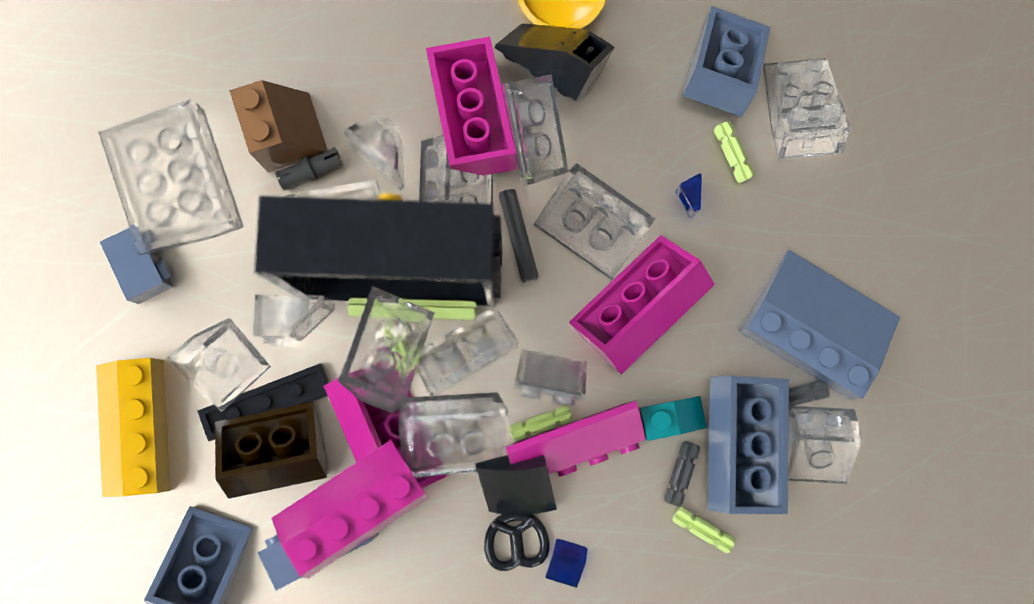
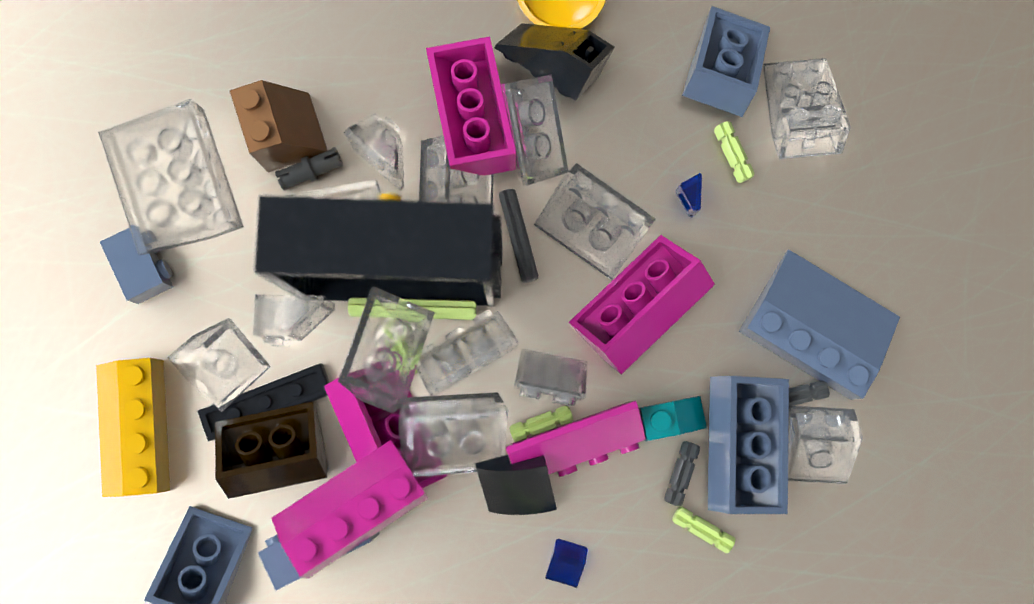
(516, 542): black piece -> none

